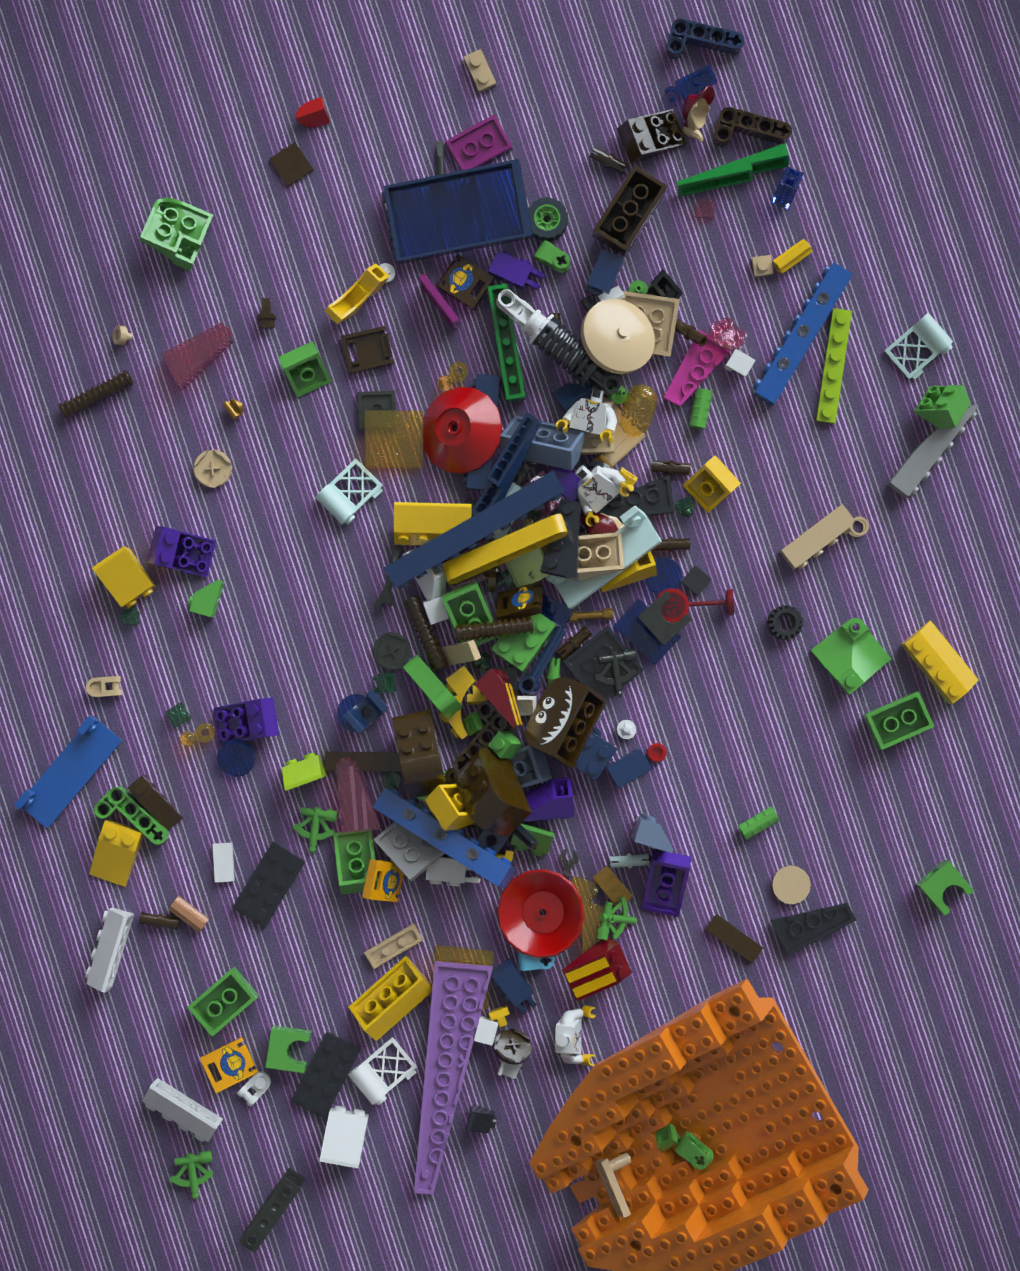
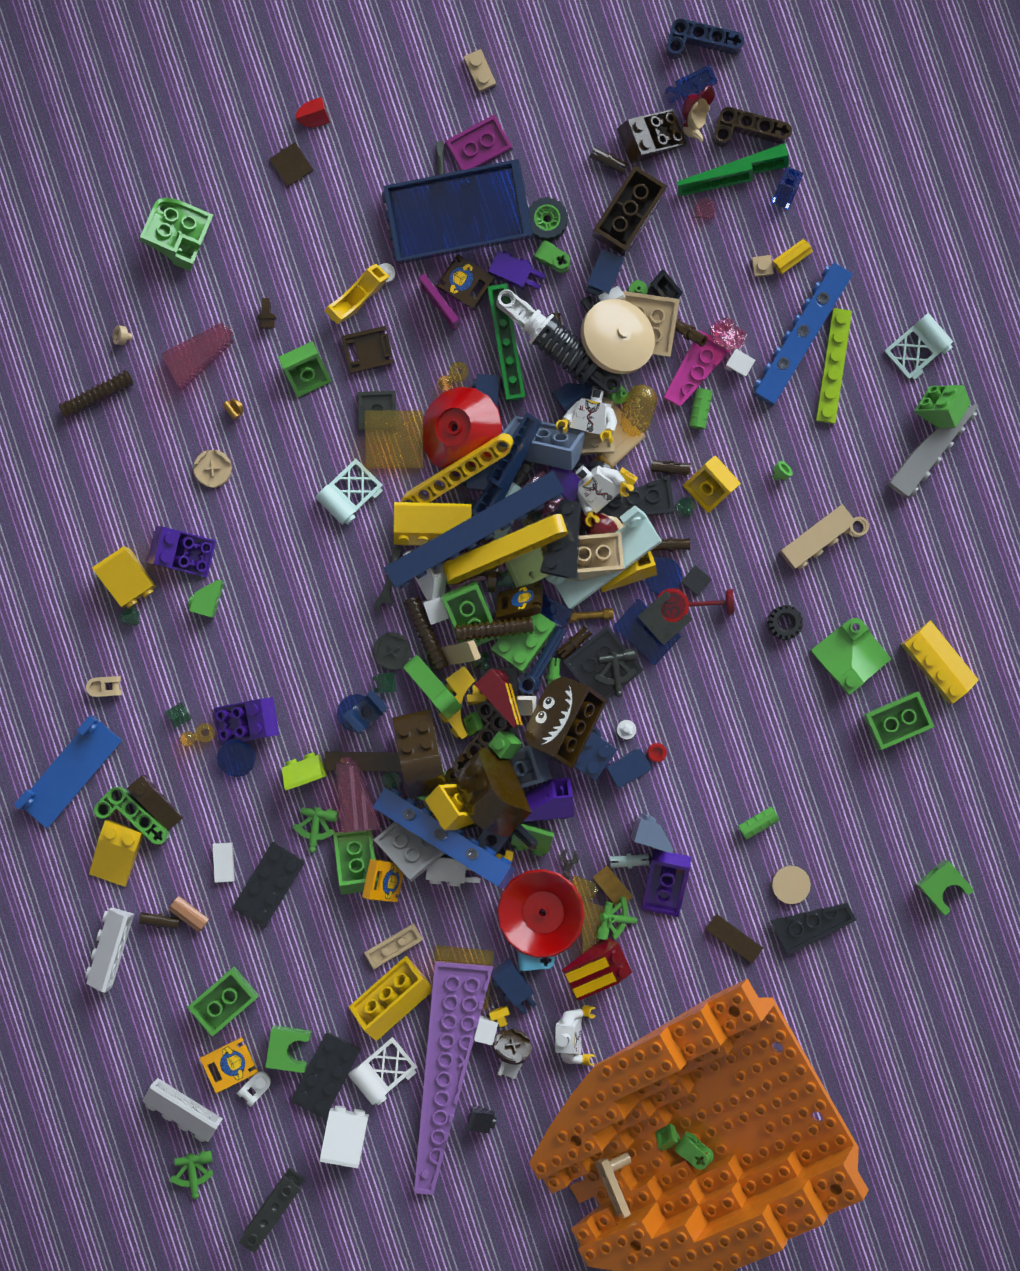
(462, 467): none -> yellow beam
(782, 471): none -> bright green tile

